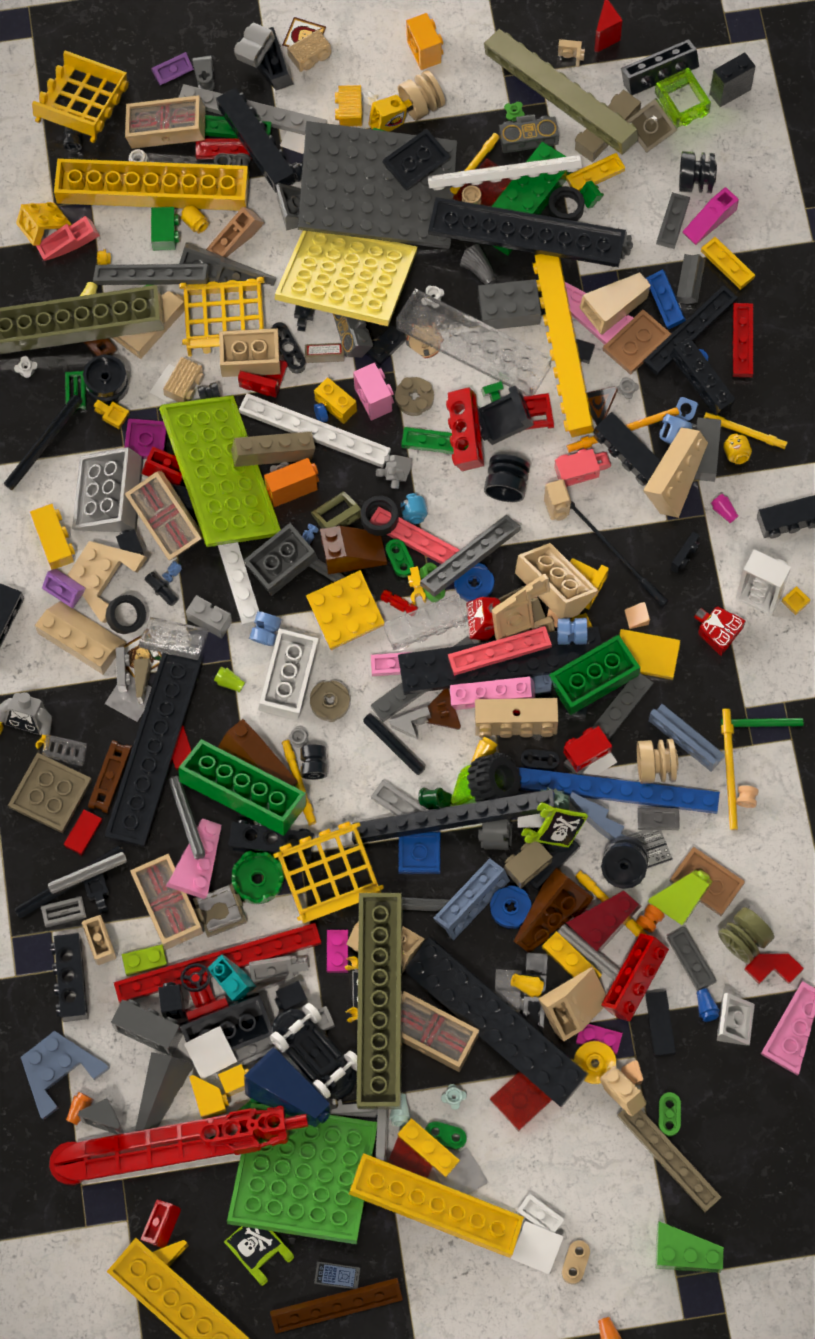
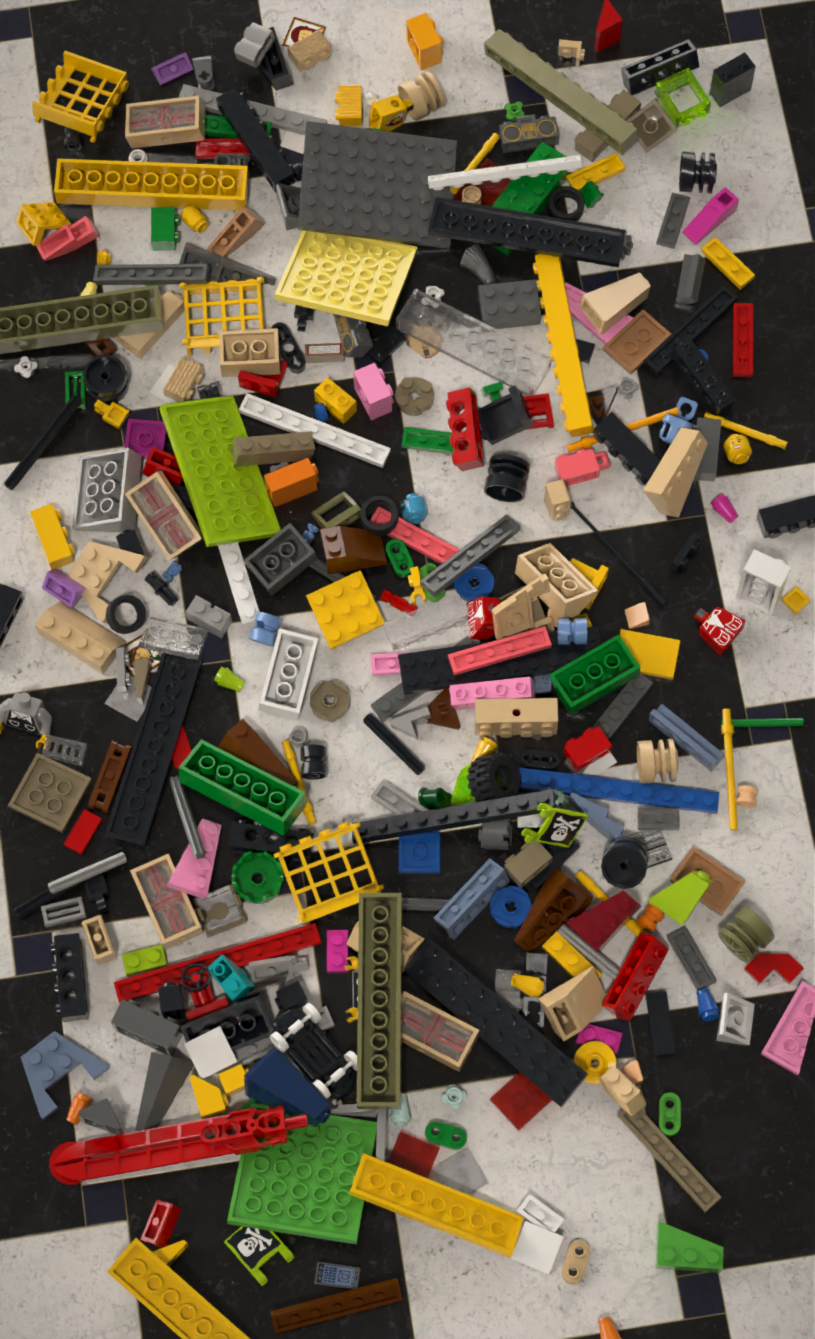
(396, 469): light grey piece -> none
(416, 159): black plate -> none
(428, 1148): yellow plate -> none
(666, 299): blue plate -> none

